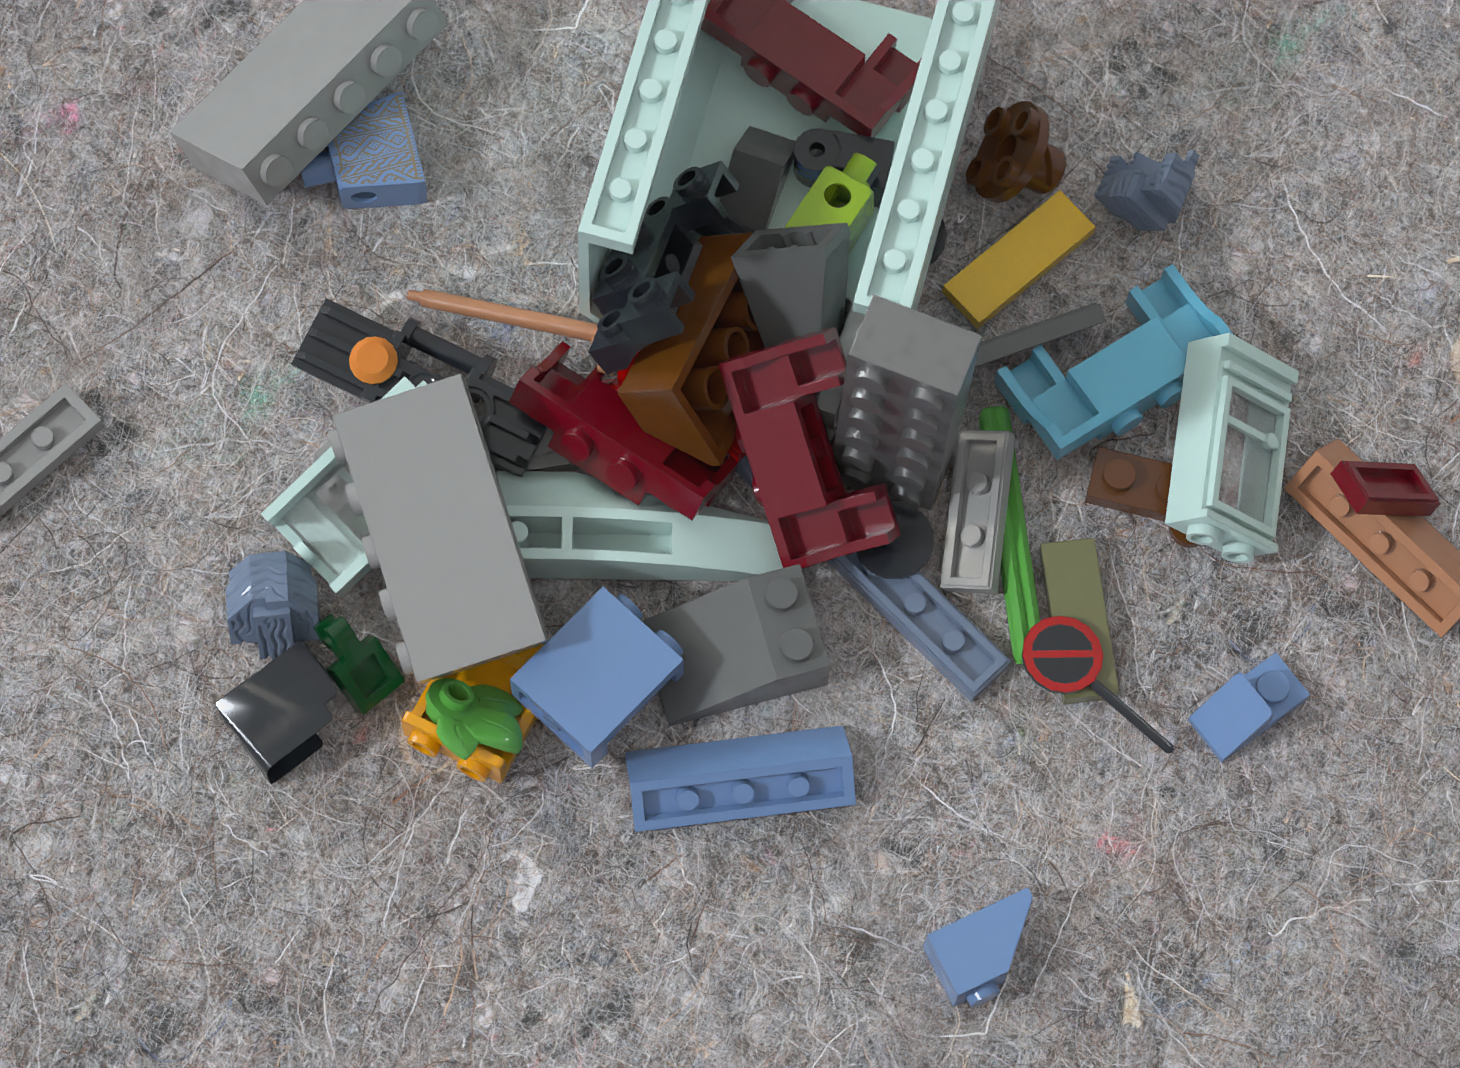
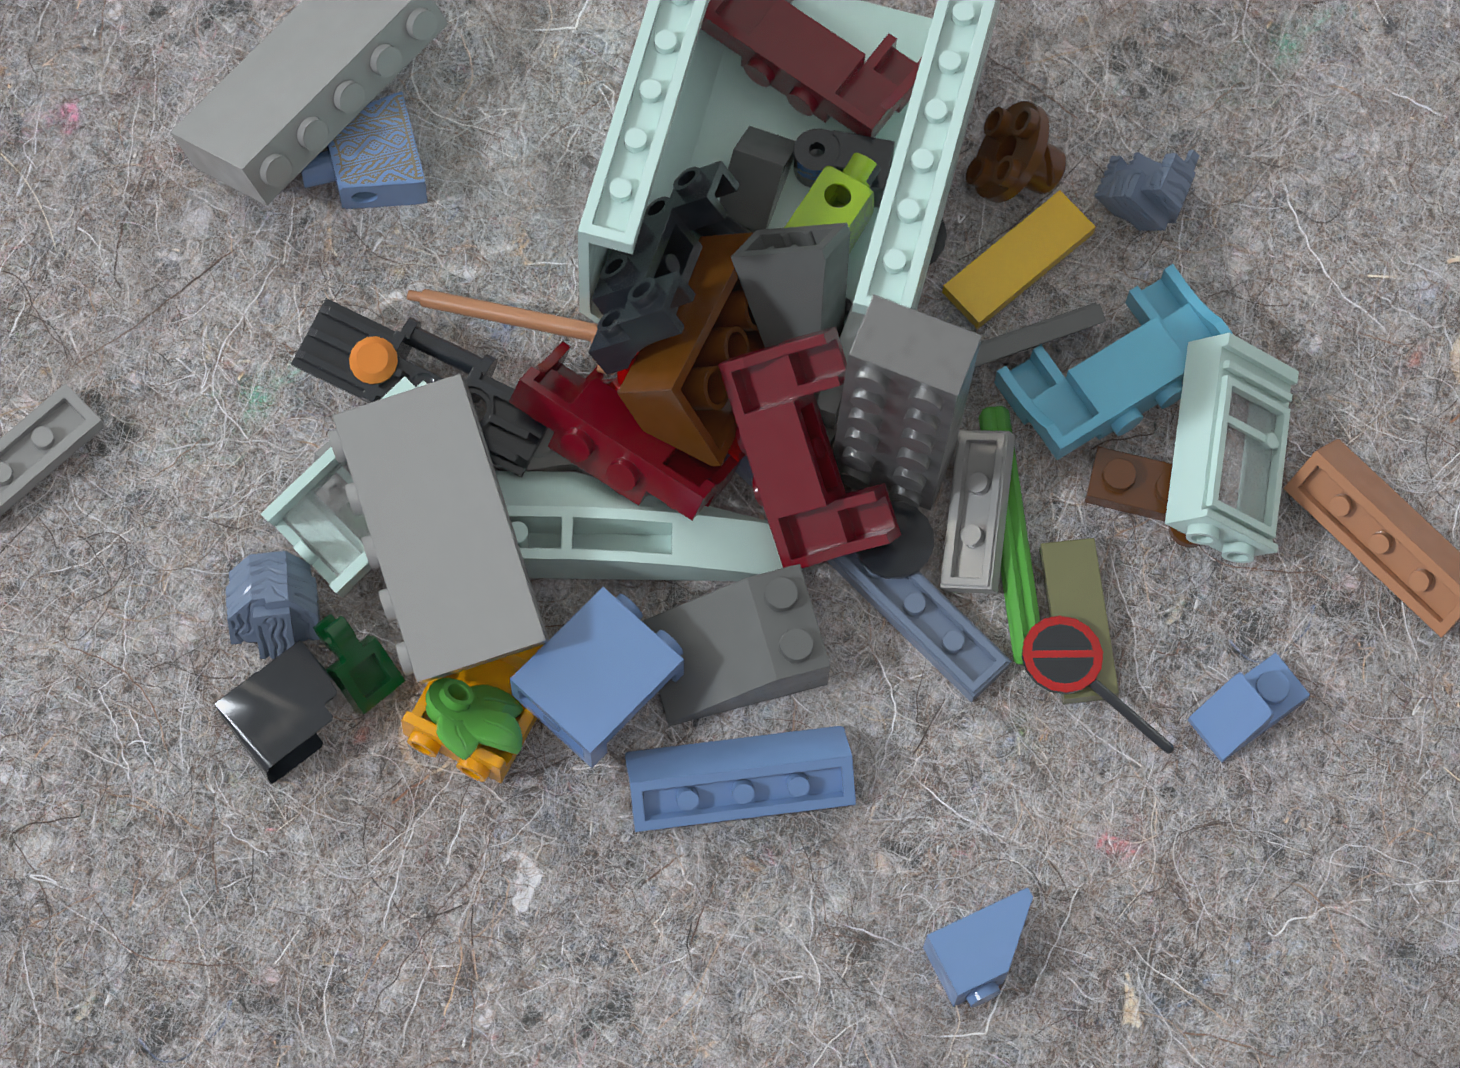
(1385, 488): dark red tile -> none

